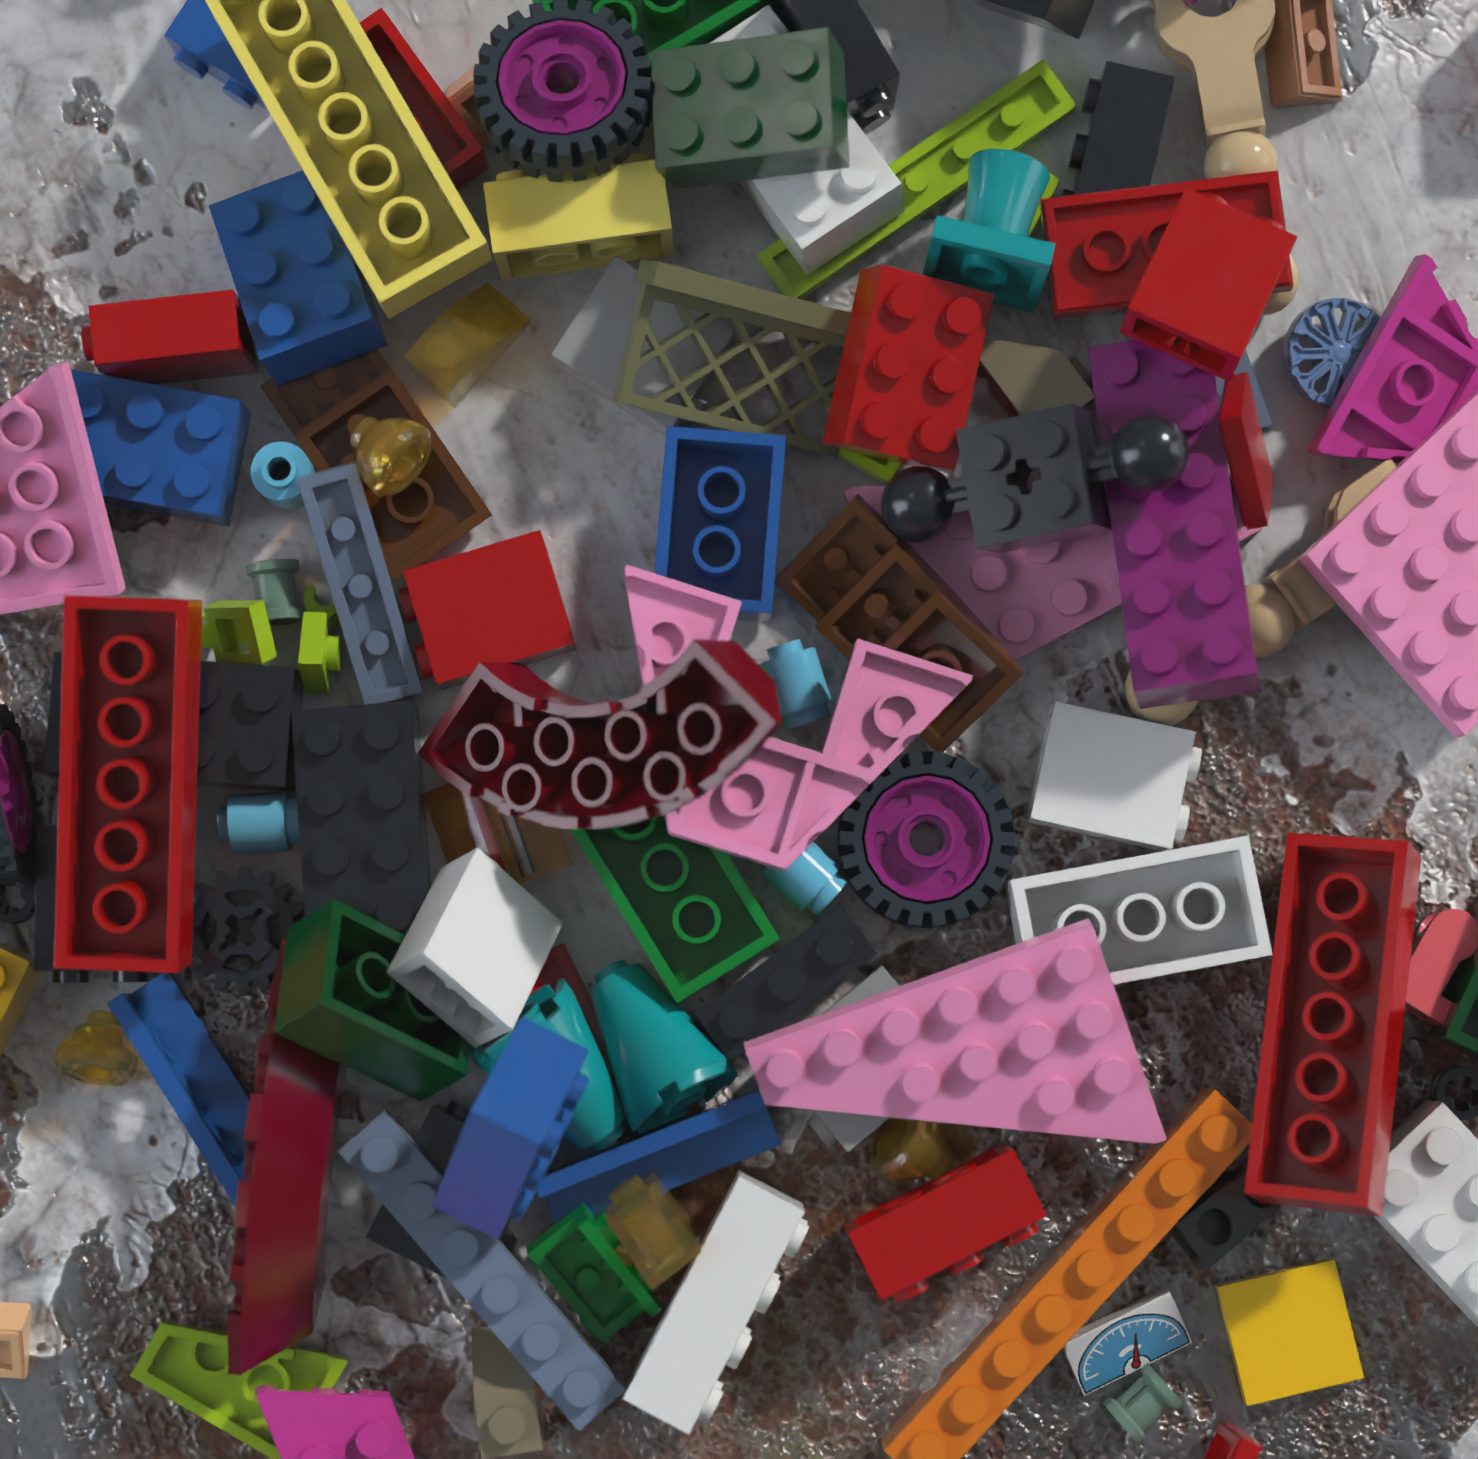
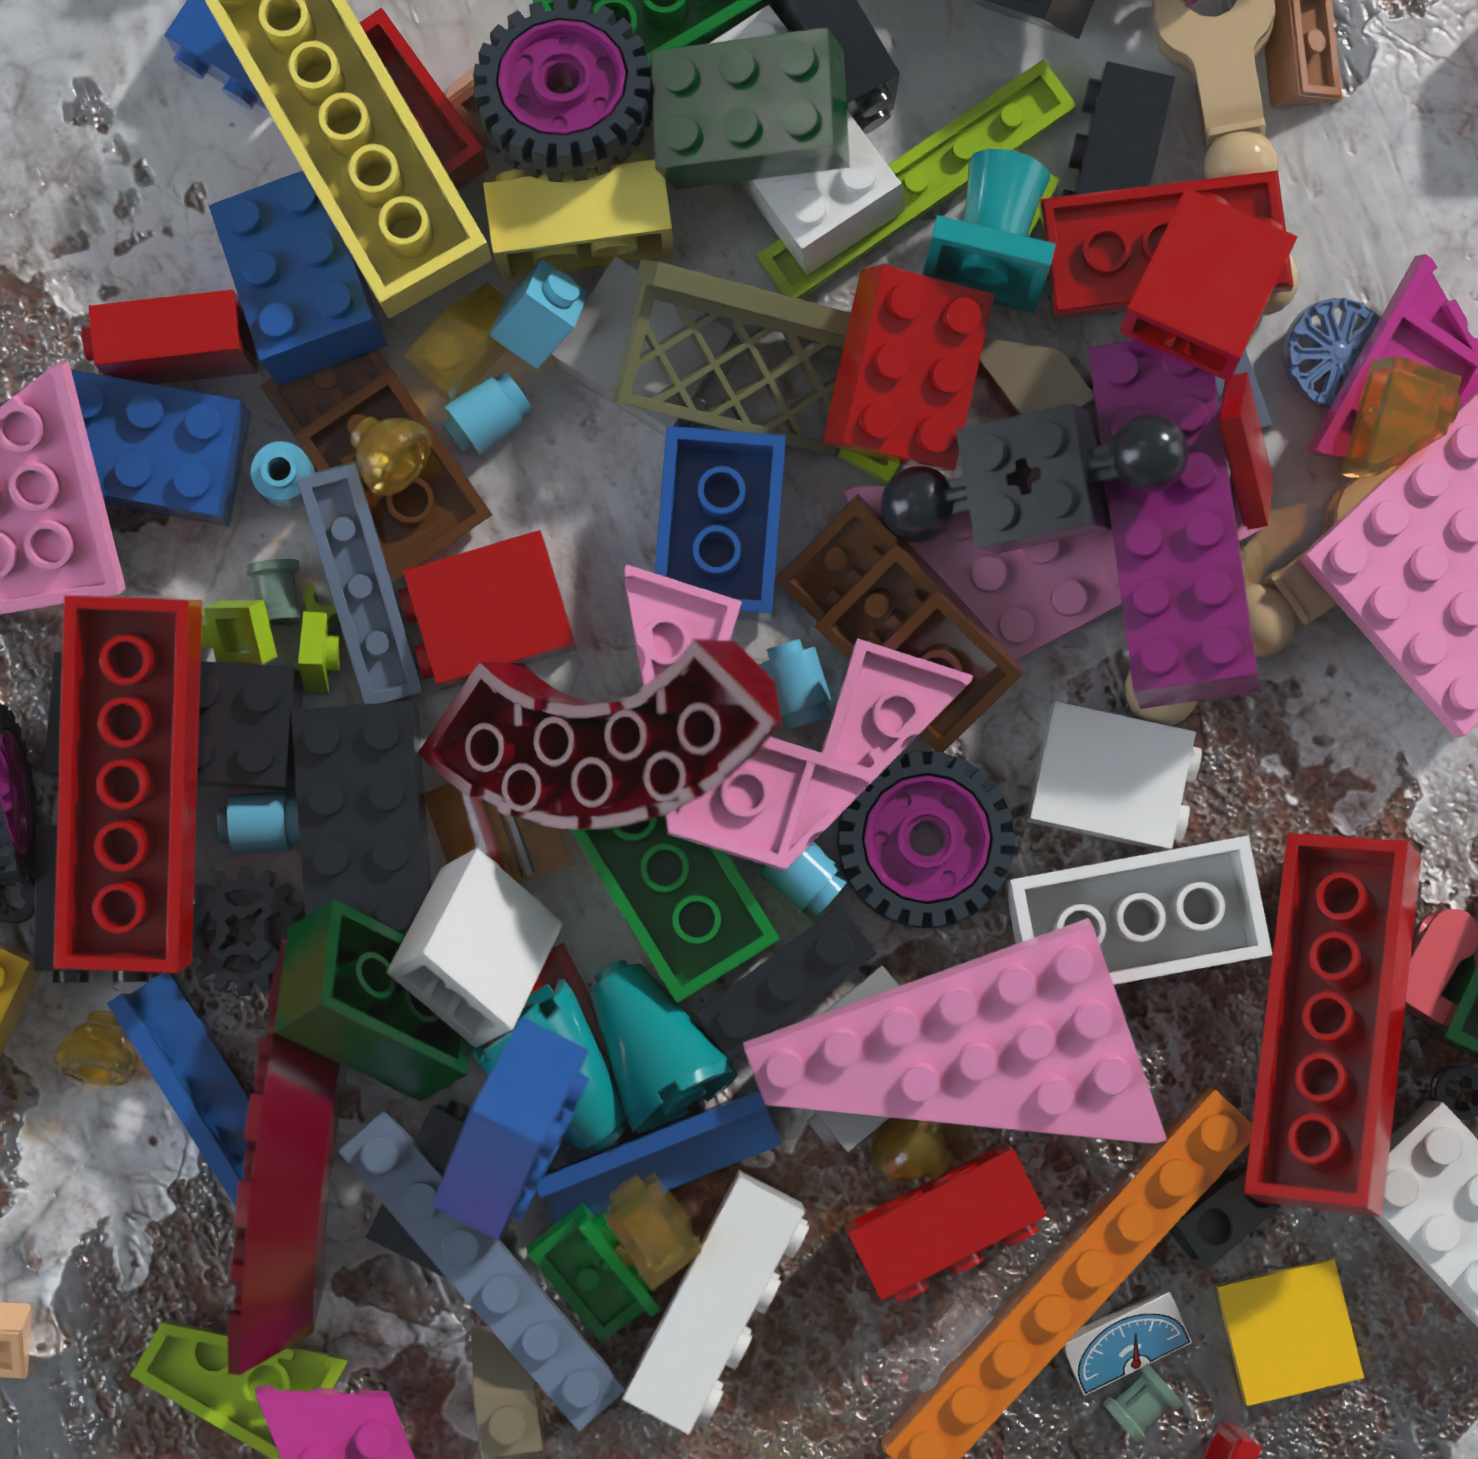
(486, 413): none -> medium azure brick
(539, 313): none -> medium azure brick
(1400, 414): none -> clear yellow slope

